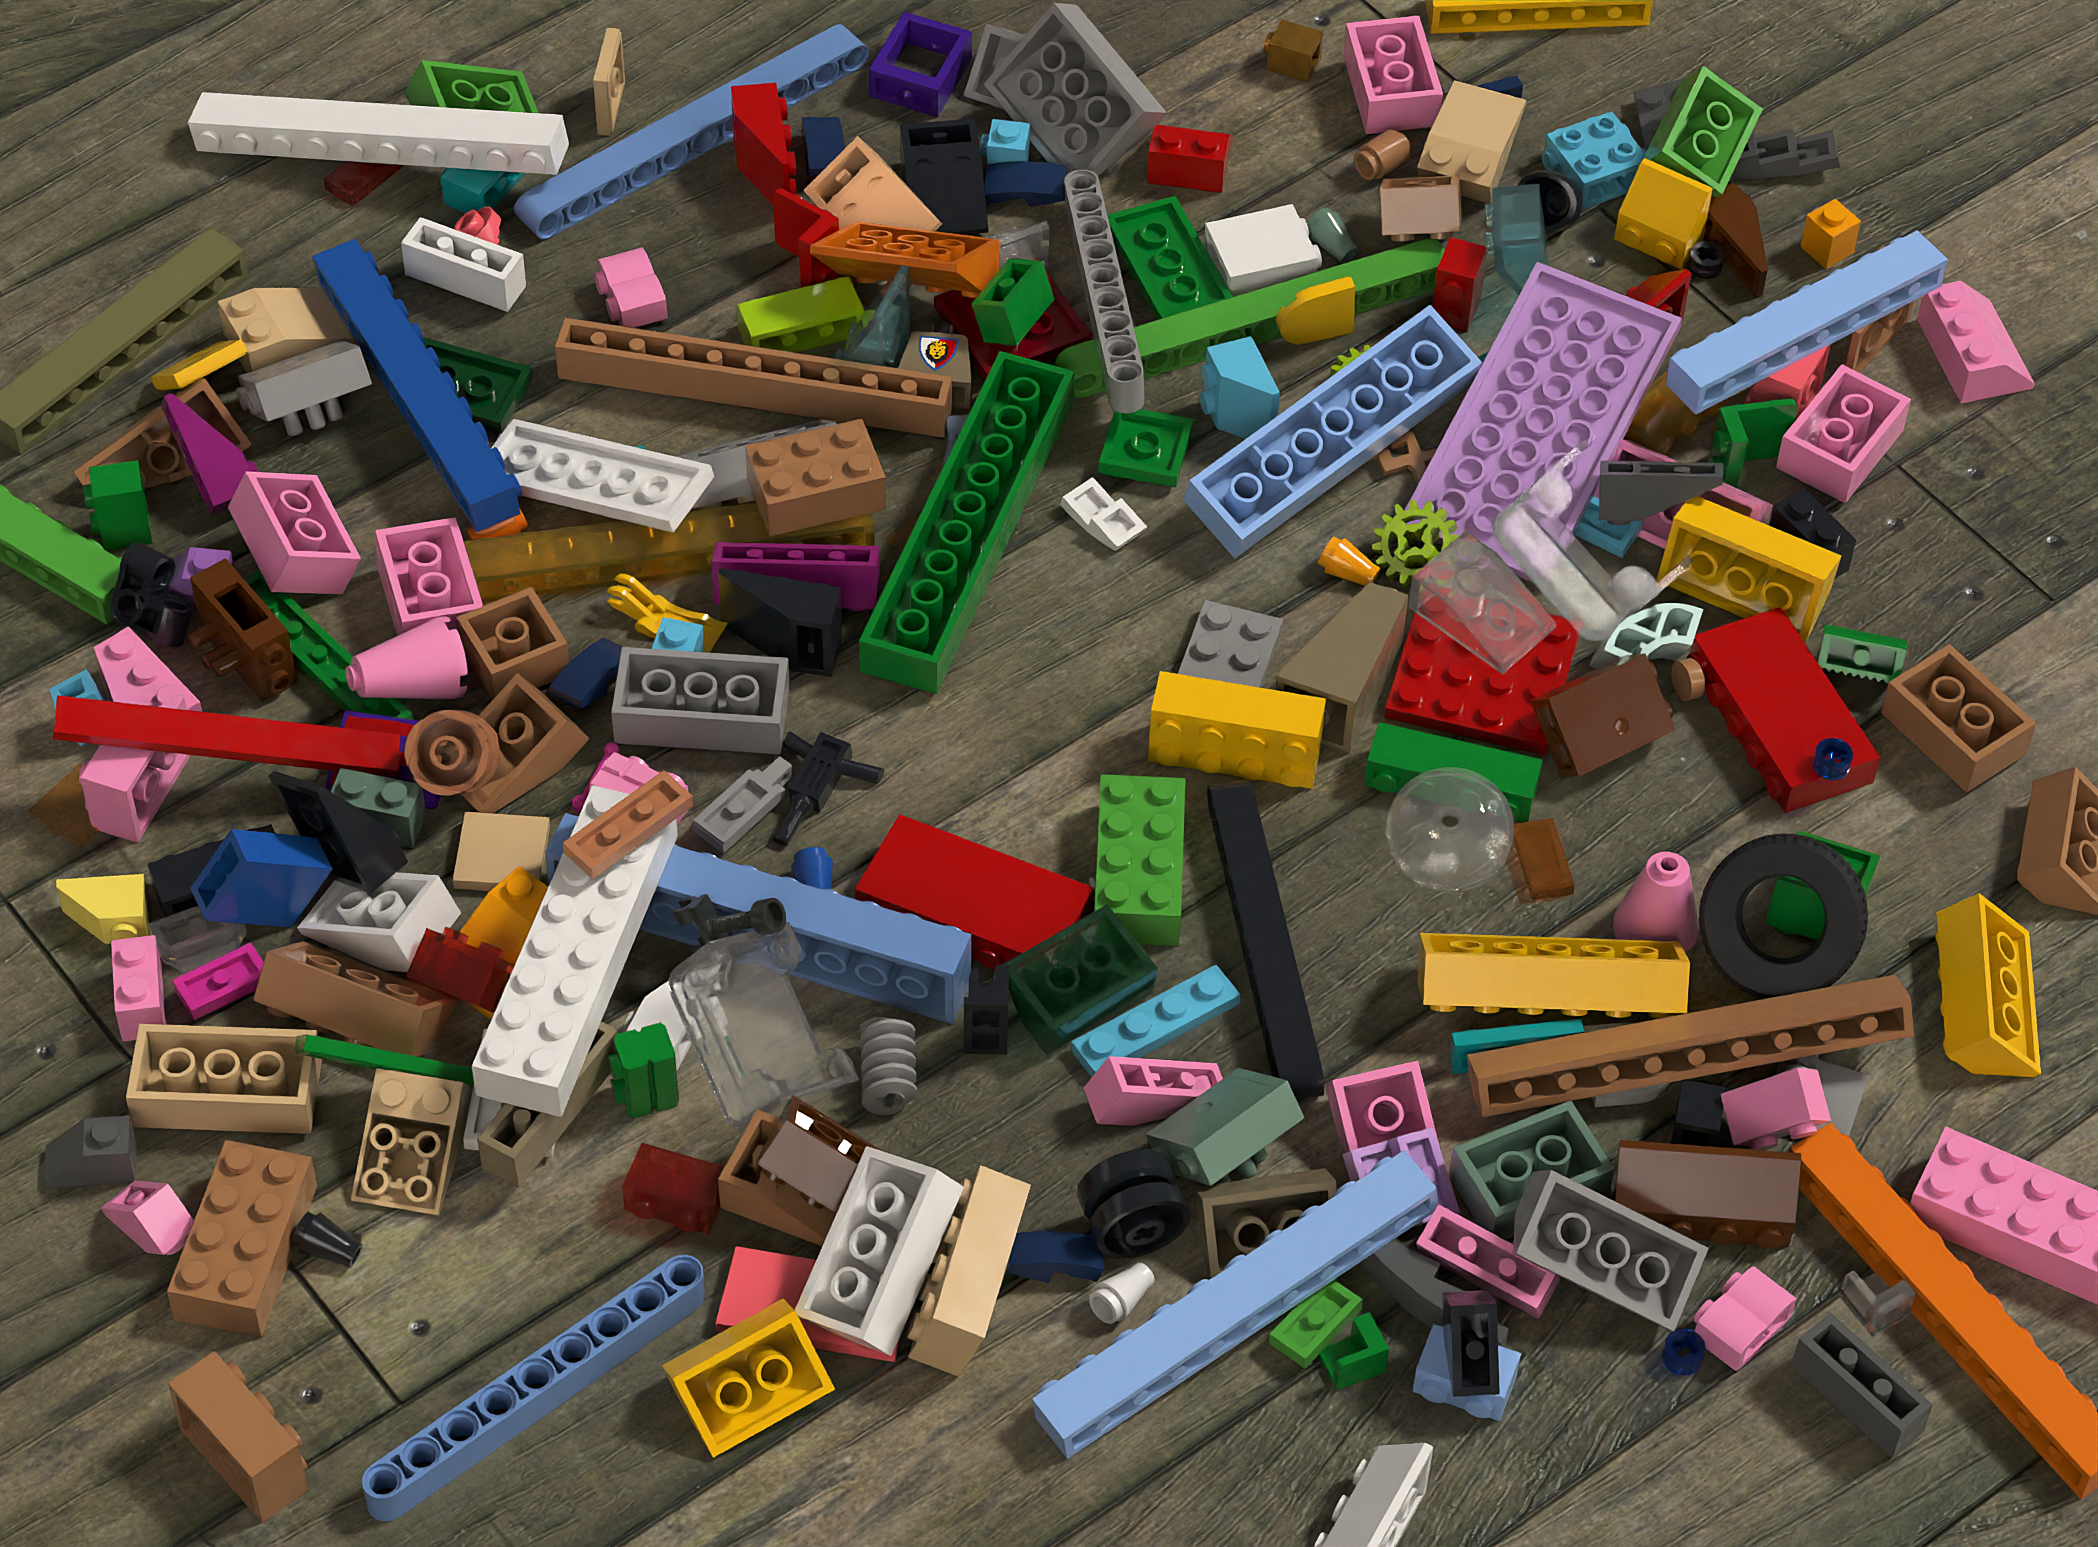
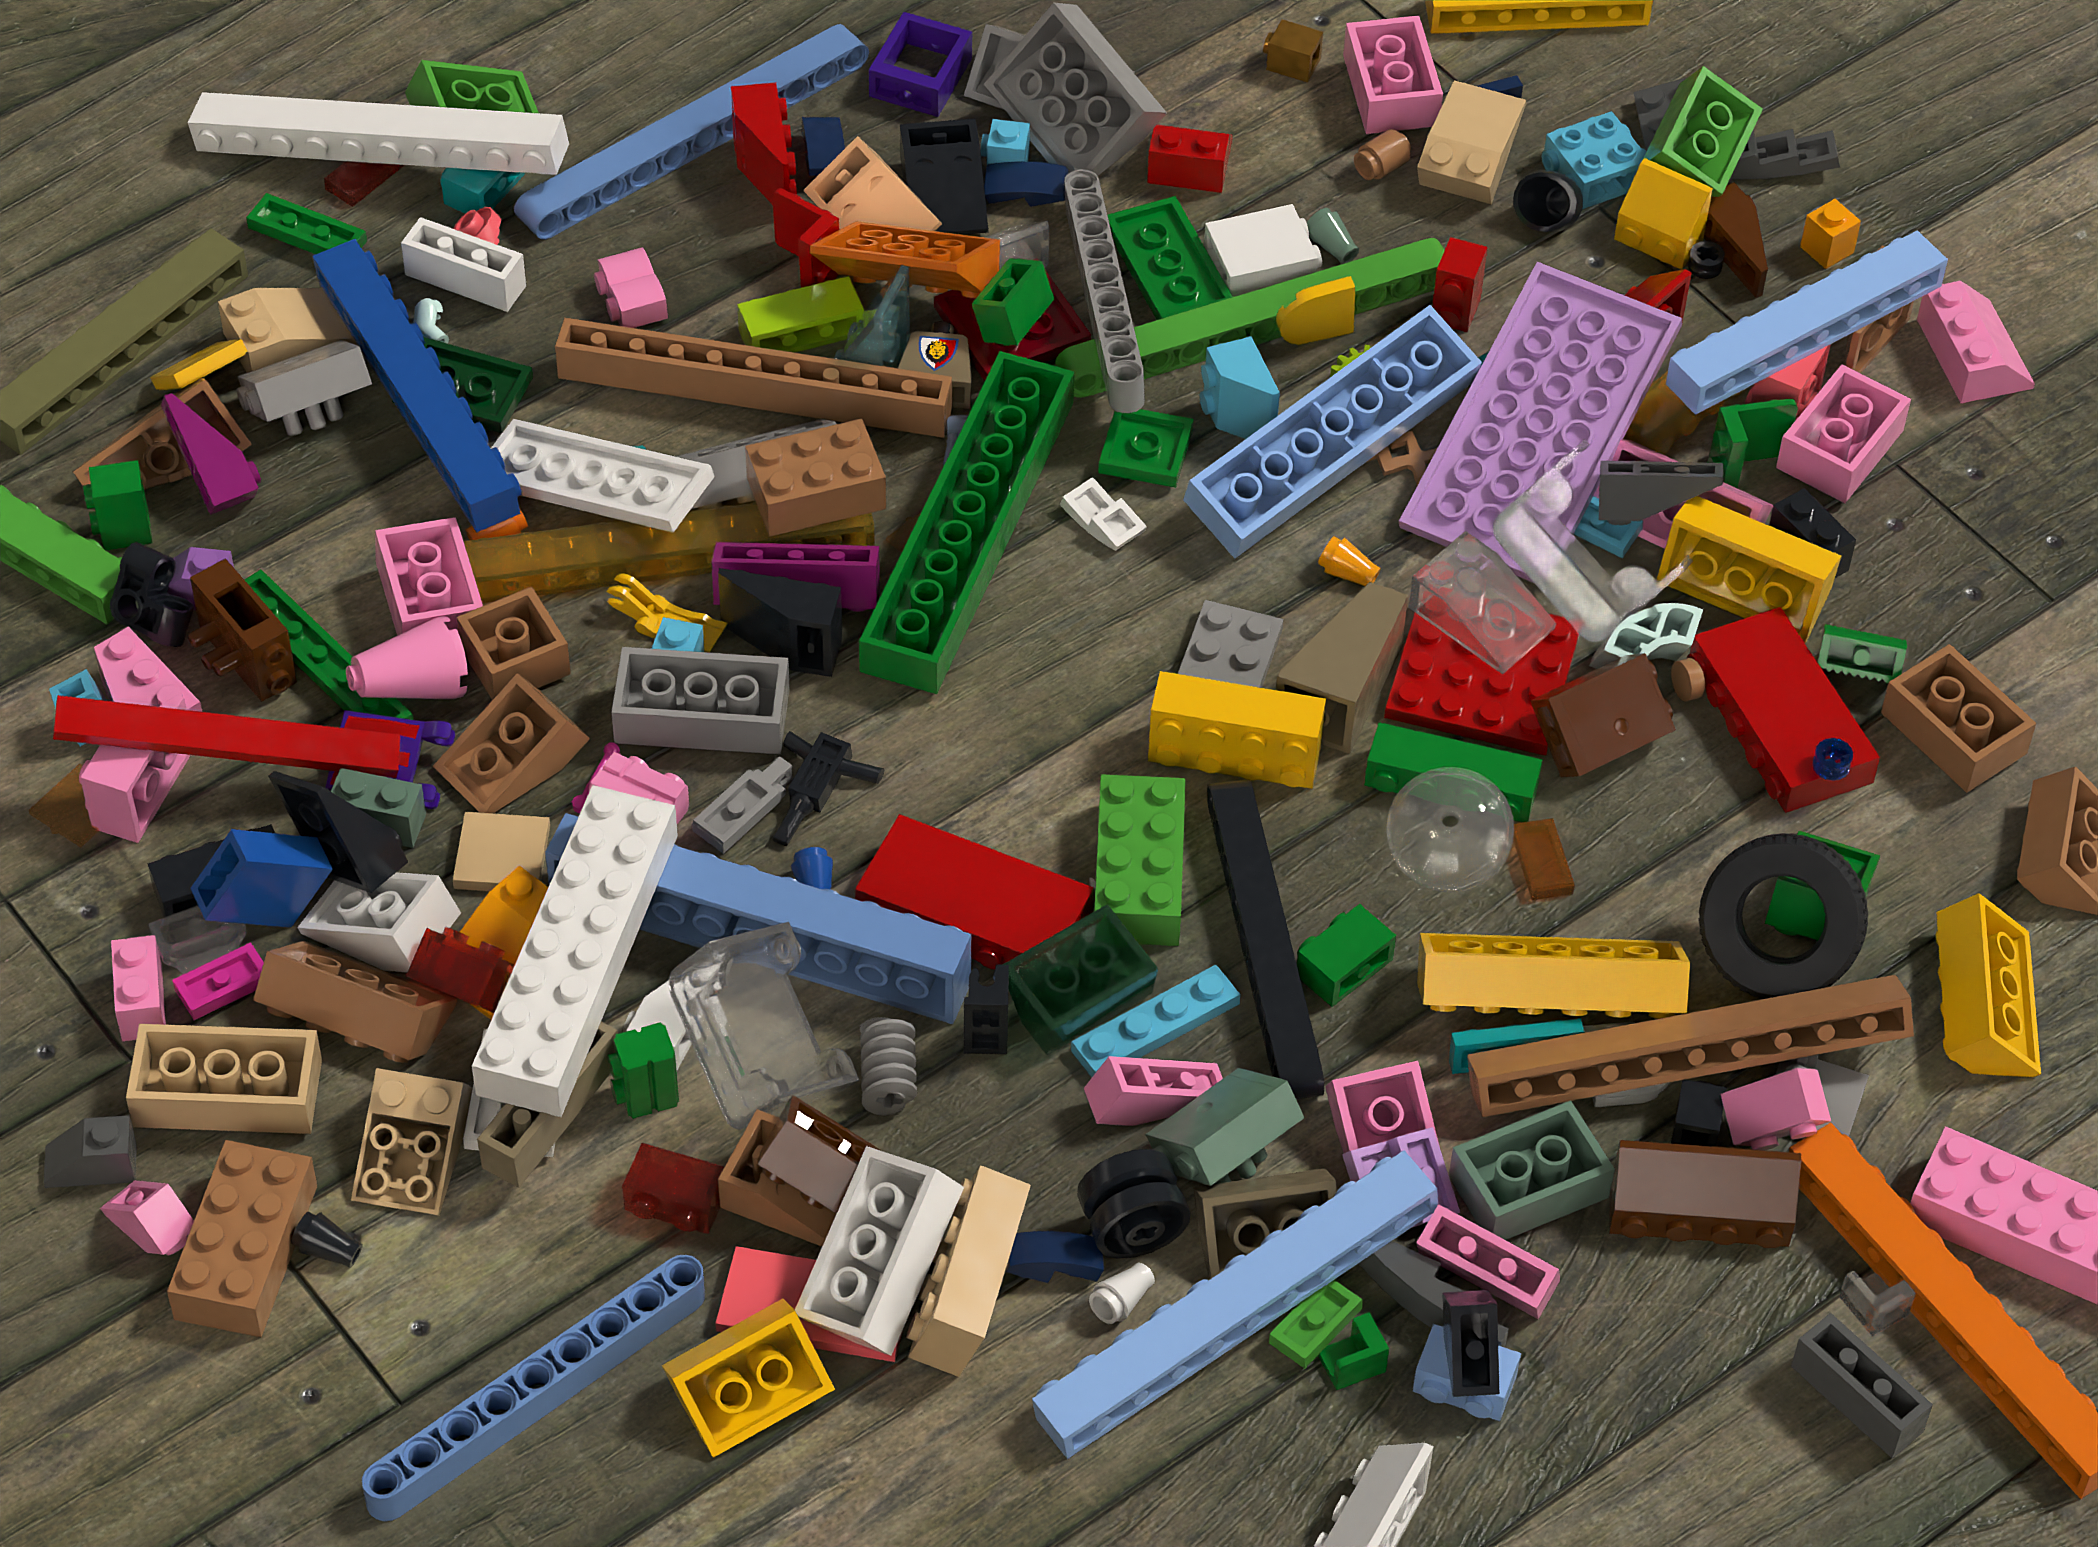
(107, 905): light yellow slope -> none
(239, 1435): medium nougat brick -> none
(294, 533): bright pink brick -> none
(301, 225): none -> green plate
(377, 1058): green tile -> none
(426, 317): none -> light aqua arm
(433, 766): nougat brick -> none
(587, 674): dark blue slope -> none
(609, 81): tan tile -> none
(628, 824): nougat plate -> none
(766, 917): pearl dark grey bar -> none
(1345, 954): none -> green brick
(1421, 207): medium nougat brick -> none
(1426, 531): lime gear -> none
(1517, 233): clear light blue slope -> none
(1606, 1248): light grey slope -> none
(1660, 904): bright pink cone -> none
(1692, 1361): clear blue bush -> none
(1743, 1317): bright pink brick -> none

